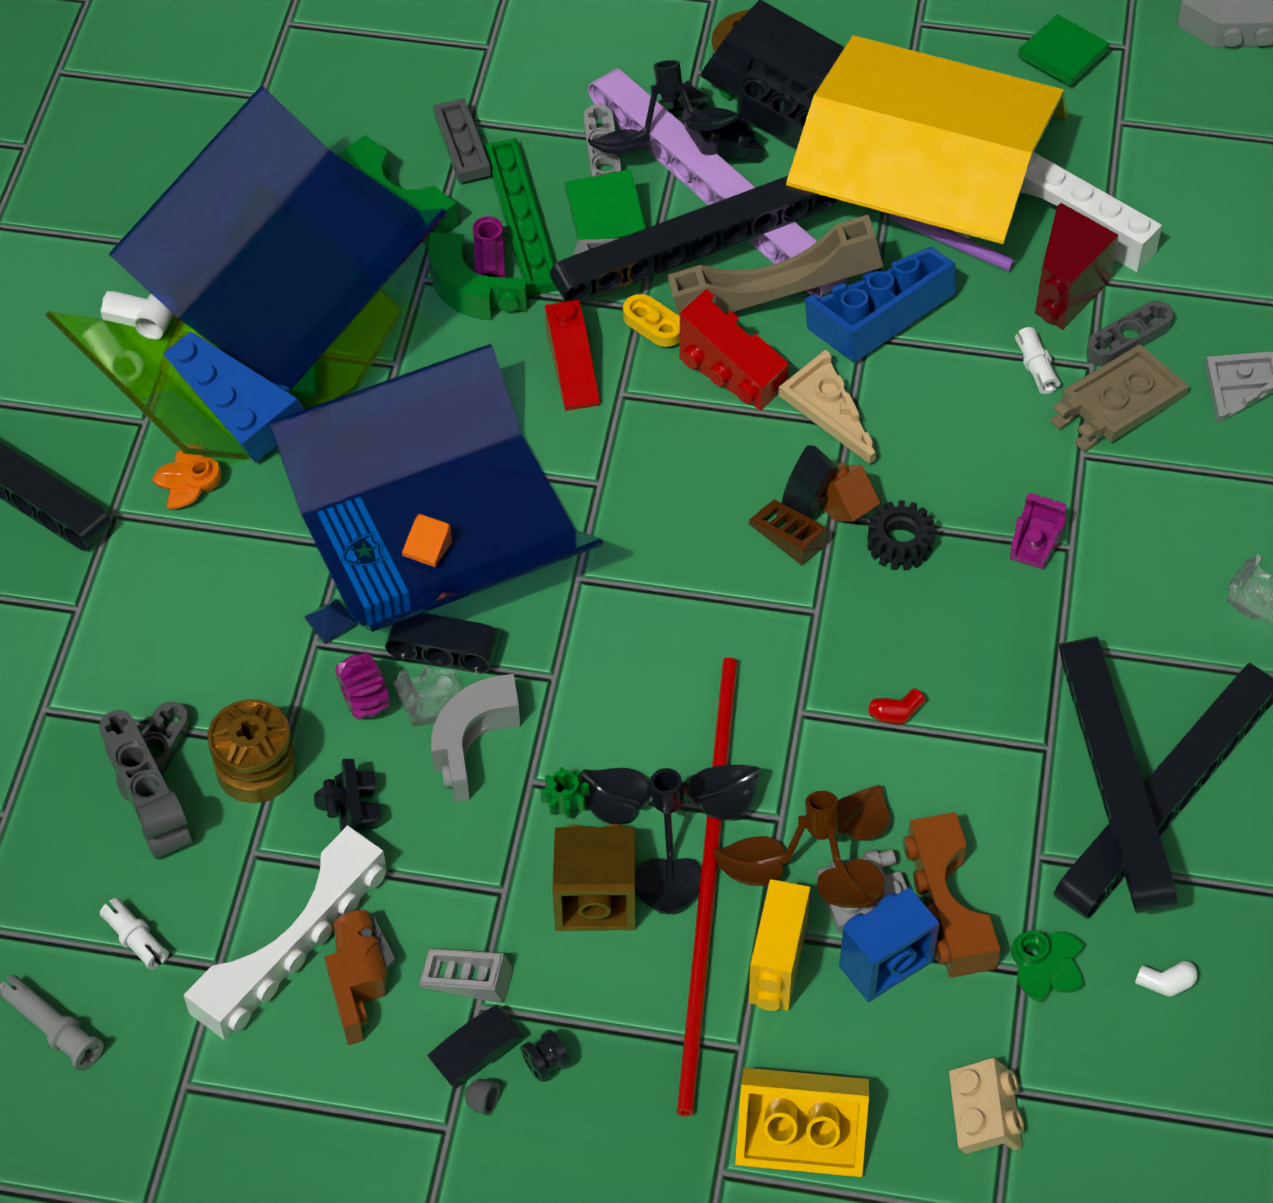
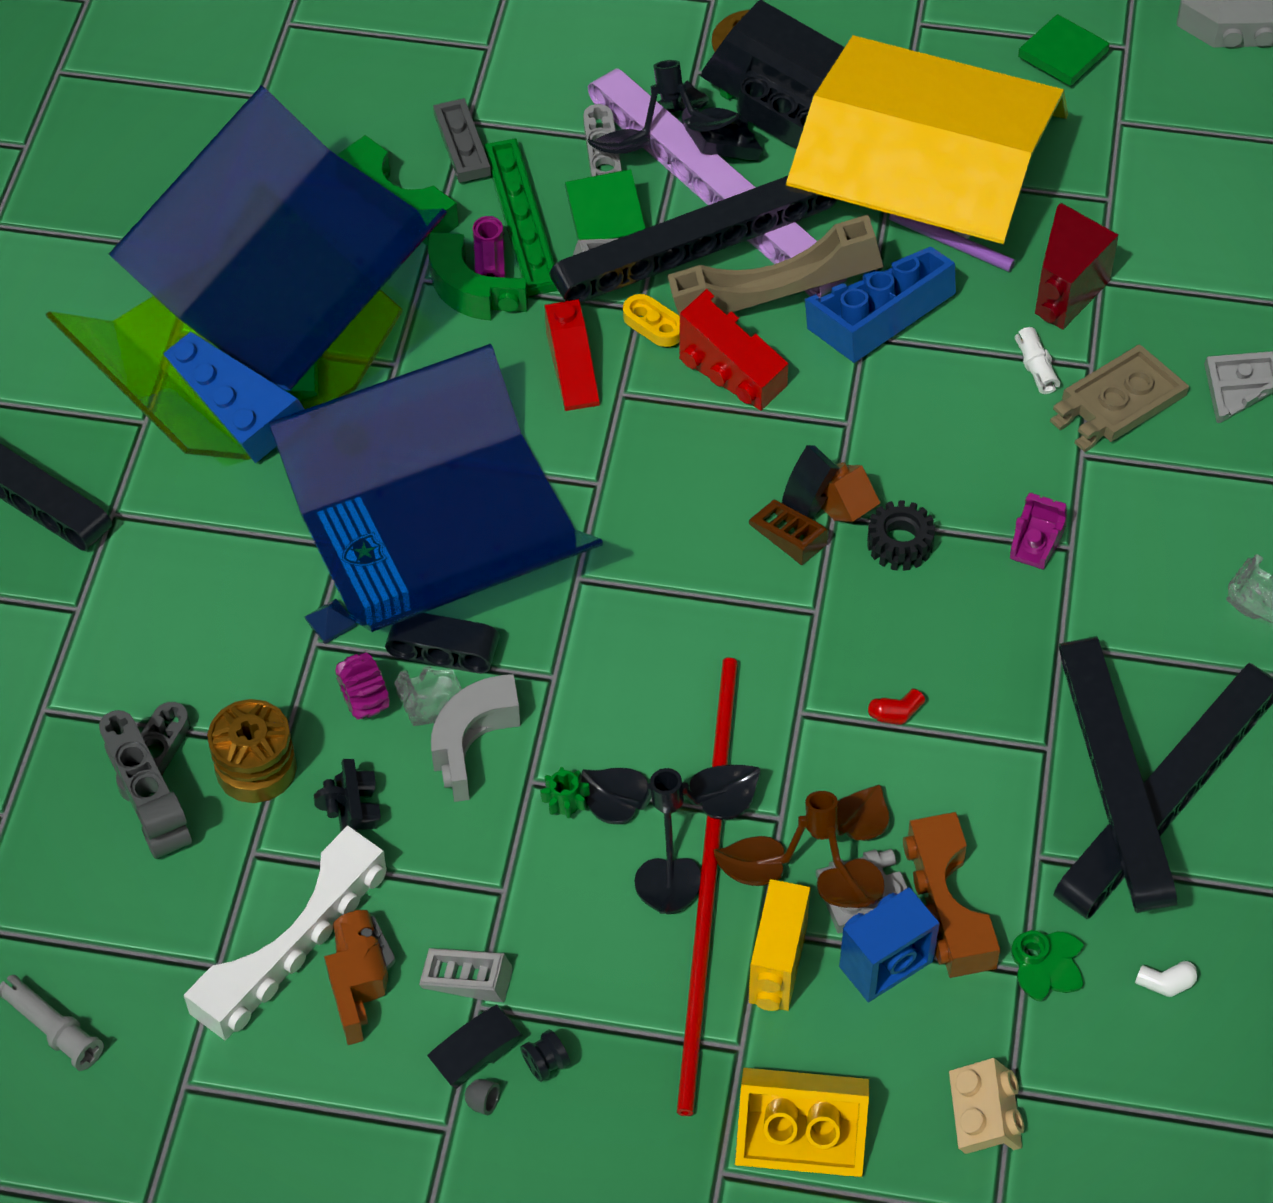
(134, 933): white pin -> none
(144, 314): white piece -> none
(187, 478): orange plate -> none
(427, 540): orange slope -> none
(594, 878): pearl gold slope -> none
(822, 398): tan wing -> none
(1135, 321): dark grey beam -> none
(1137, 233): white arch -> none

